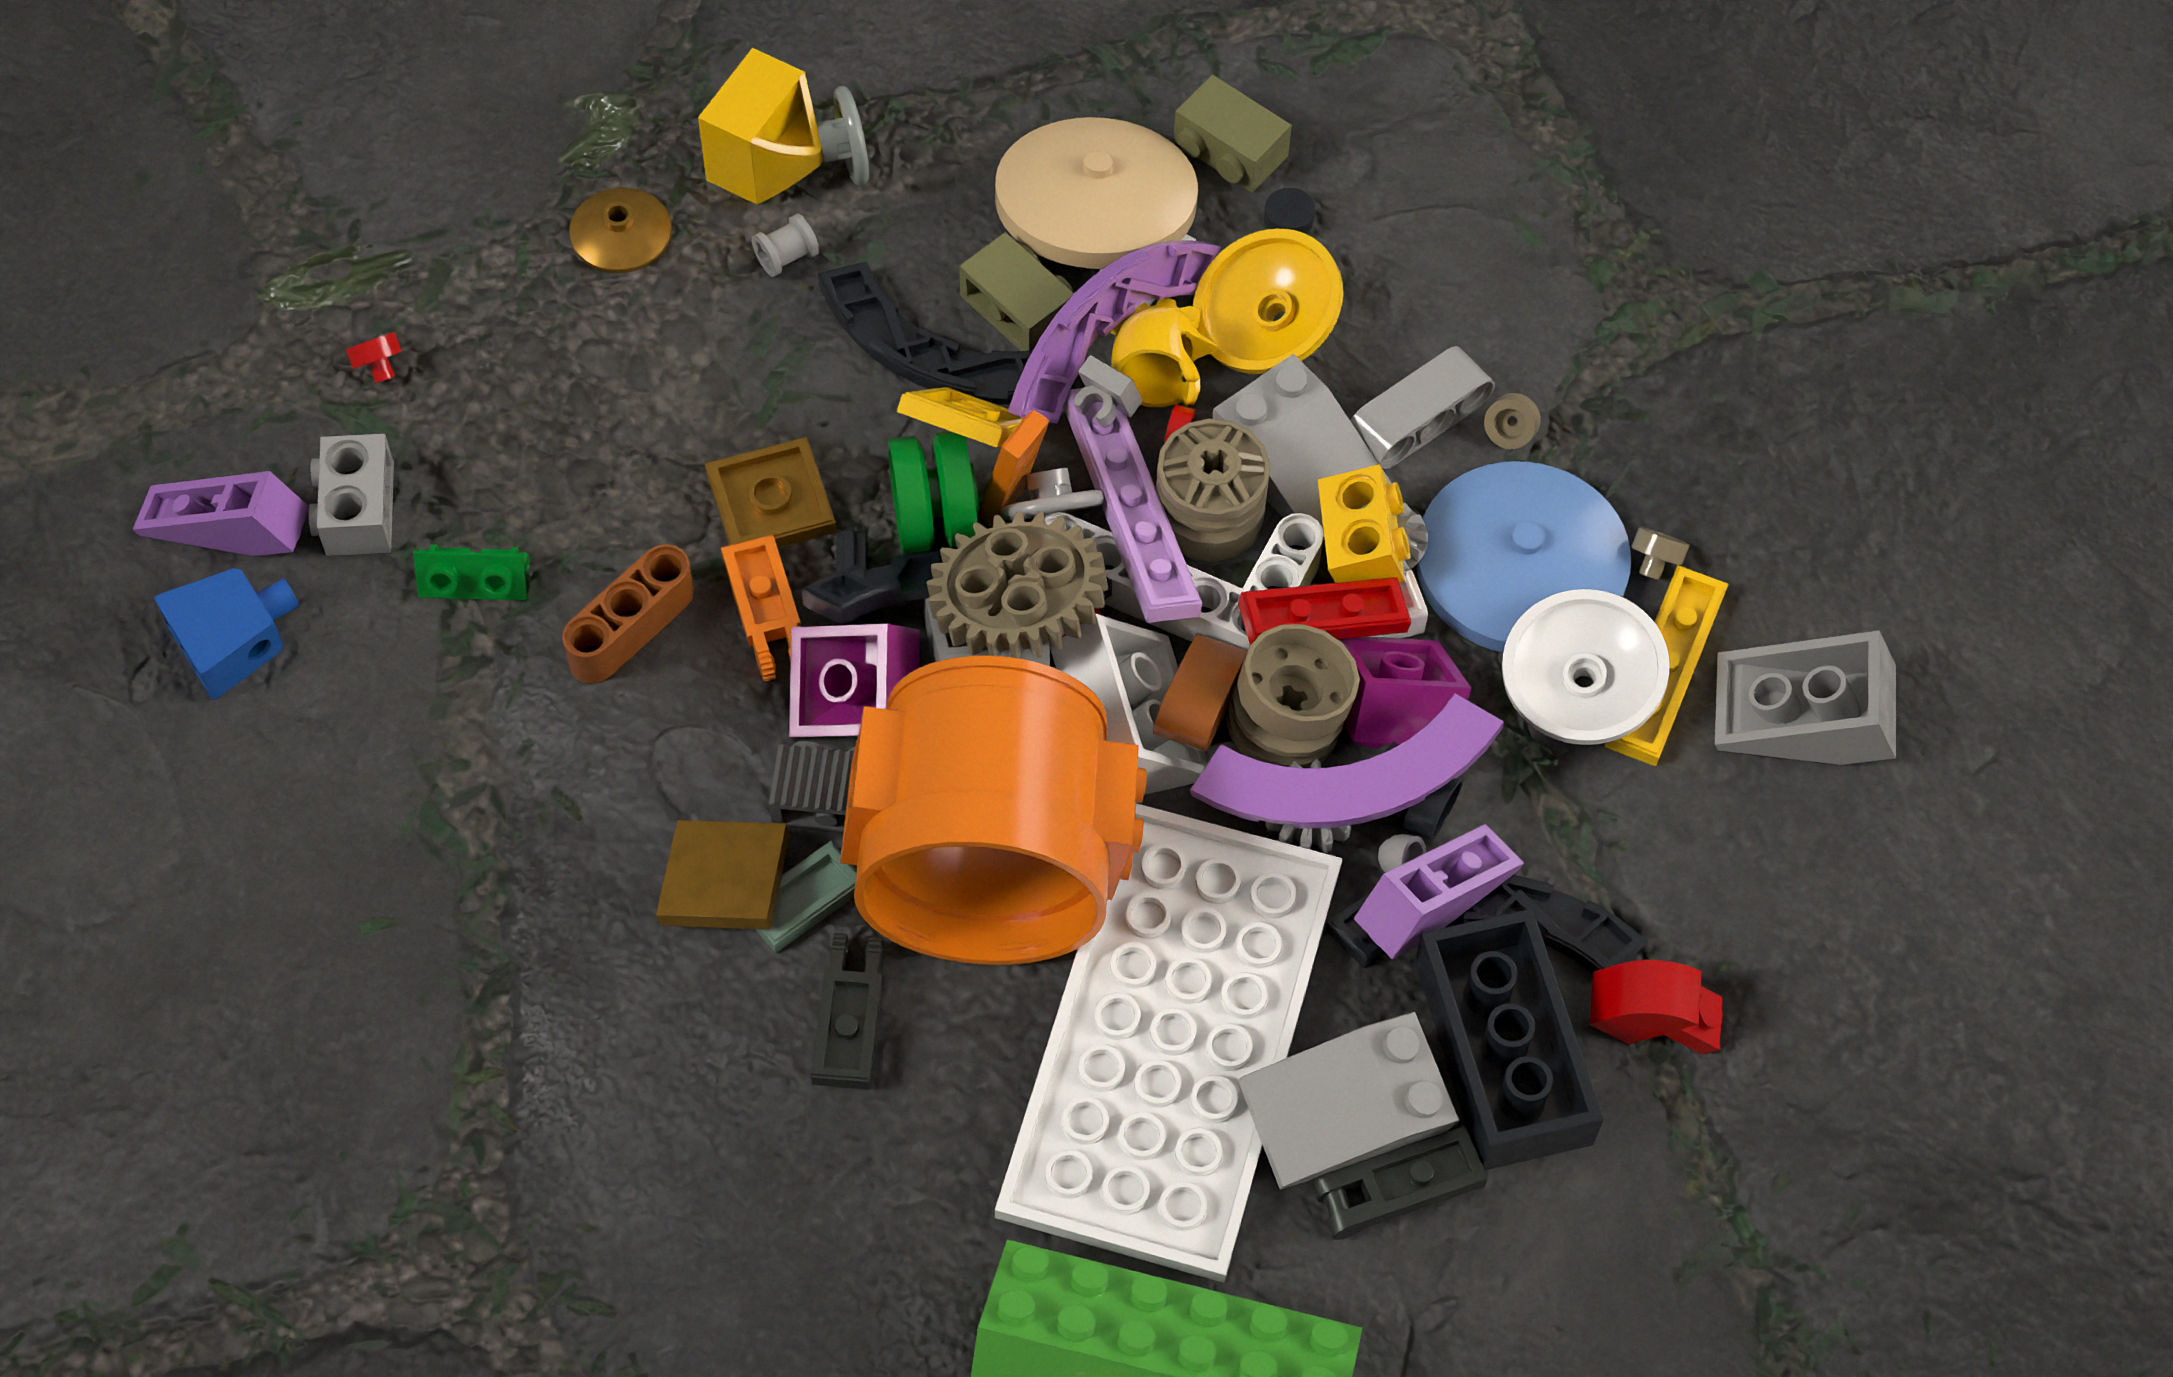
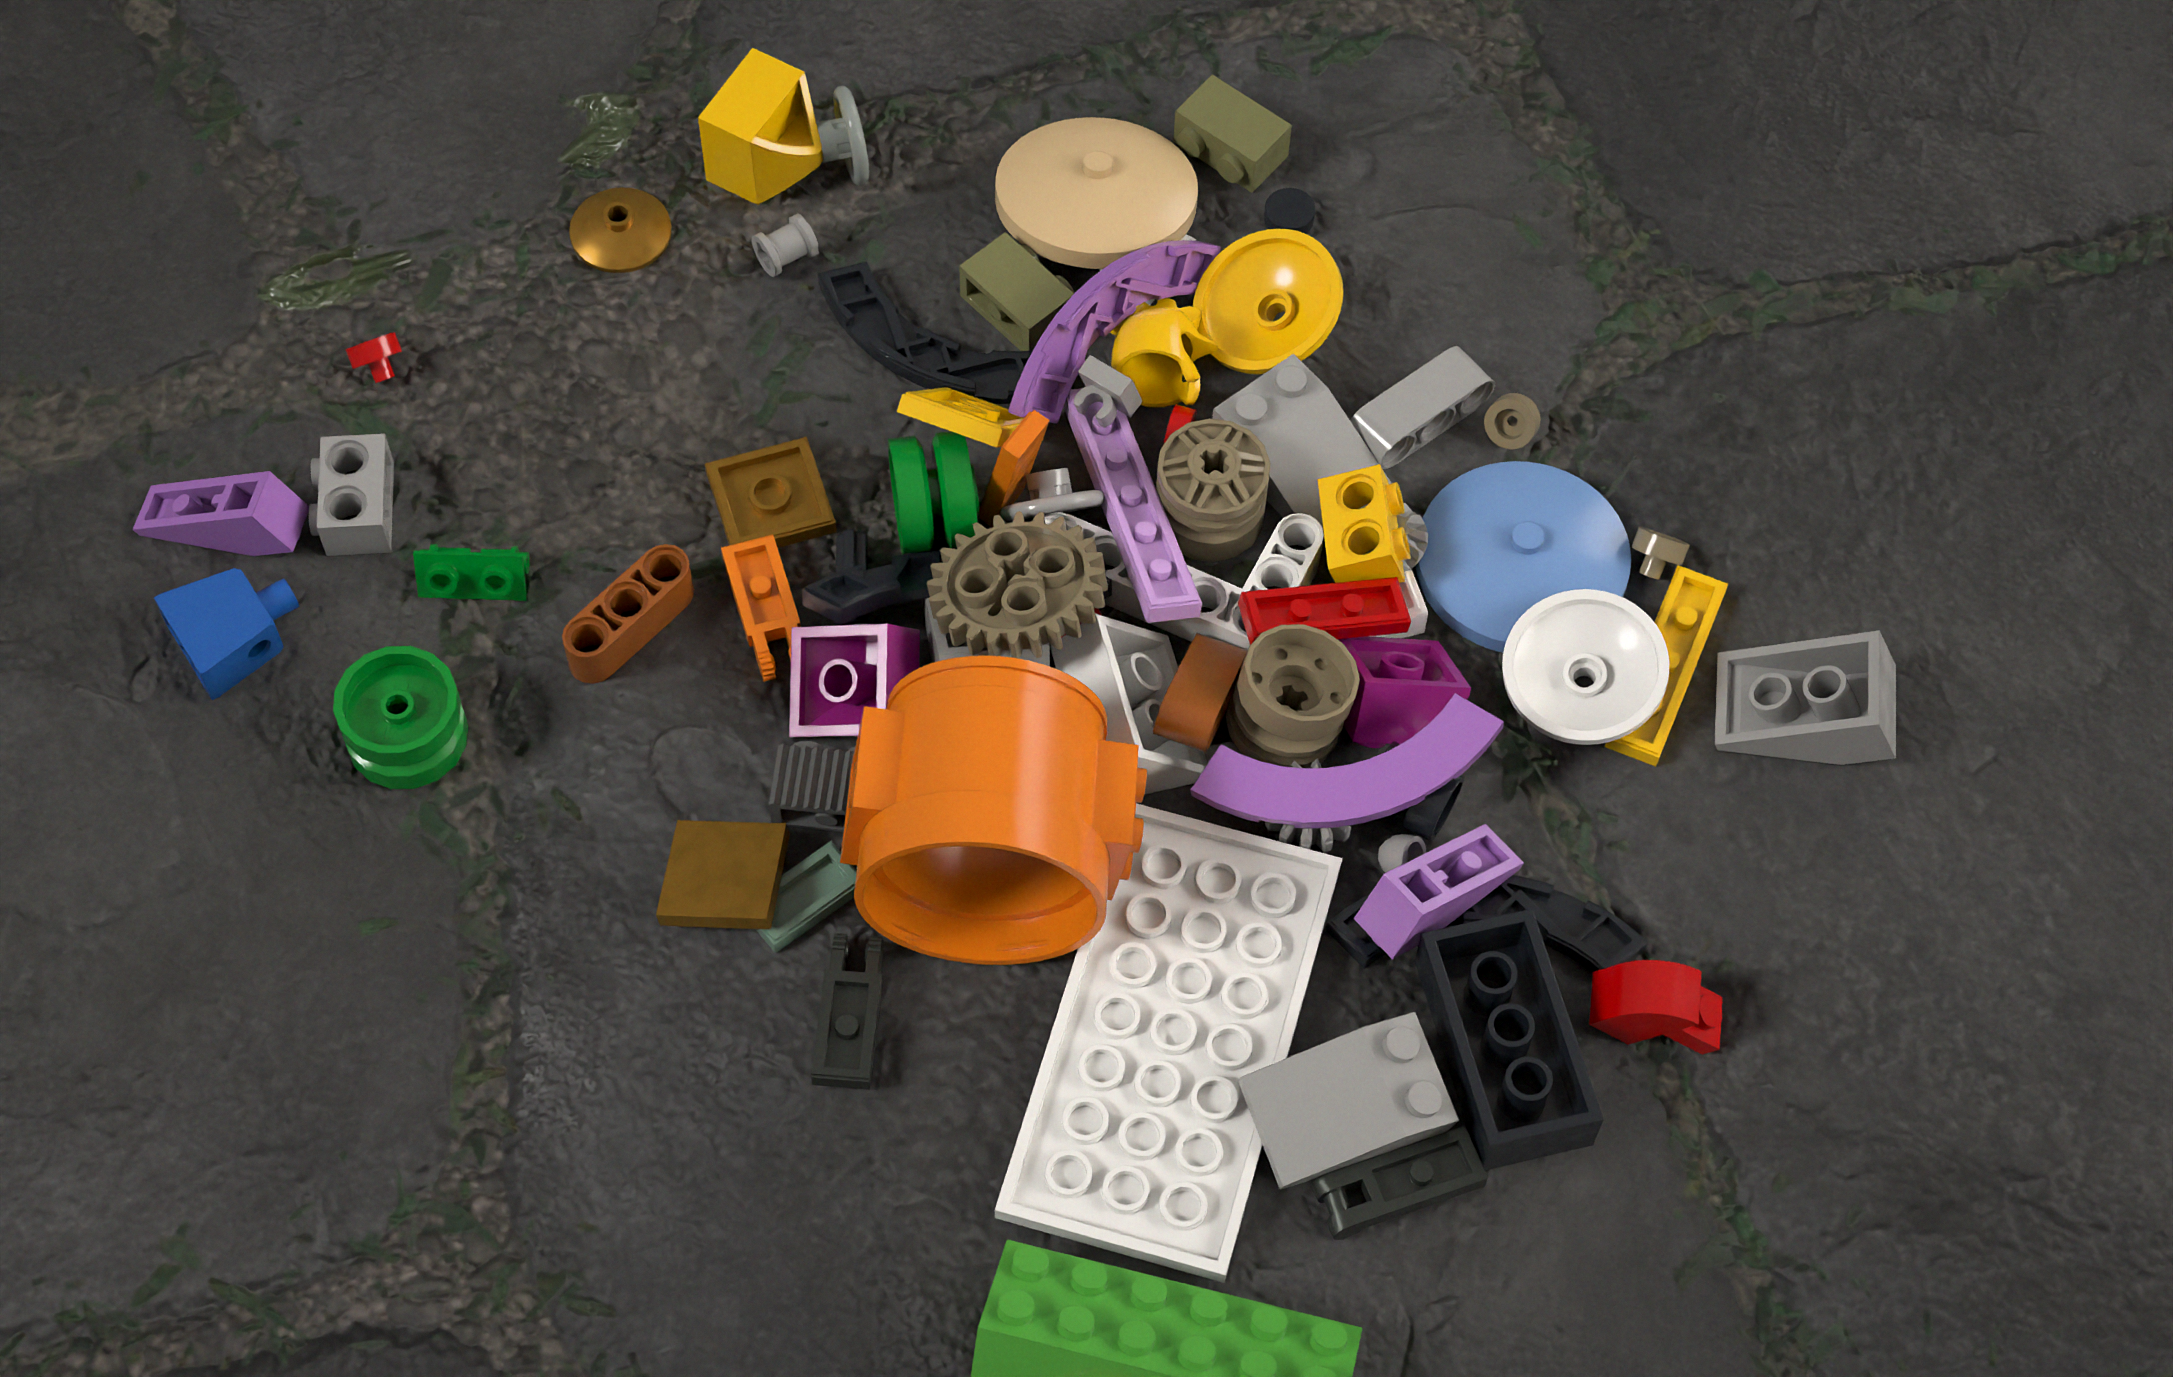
(401, 717): none -> green wheel

